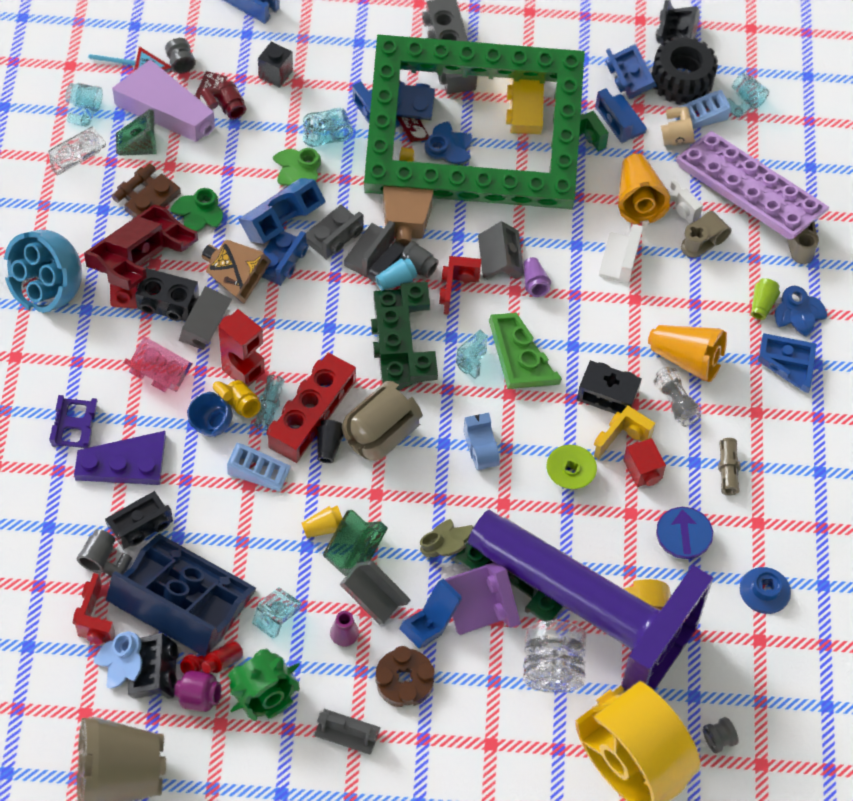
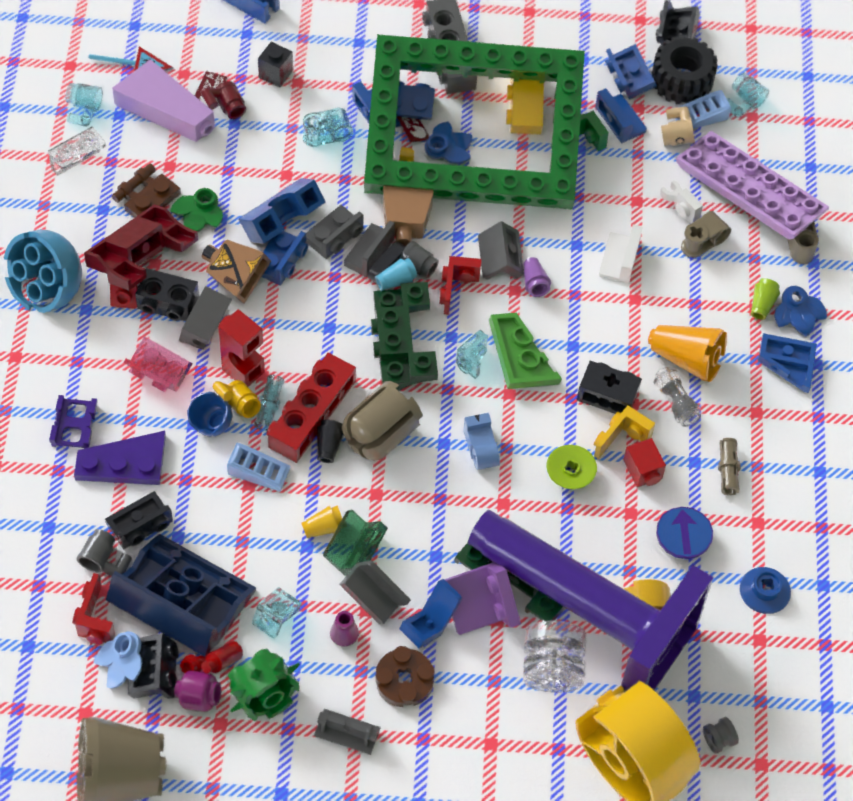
(138, 136): clear green slope -> none
(179, 51): dark grey wheel -> none
(295, 165): bright green plate -> none
(445, 539): olive plate -> none
(641, 191): light orange cone -> none

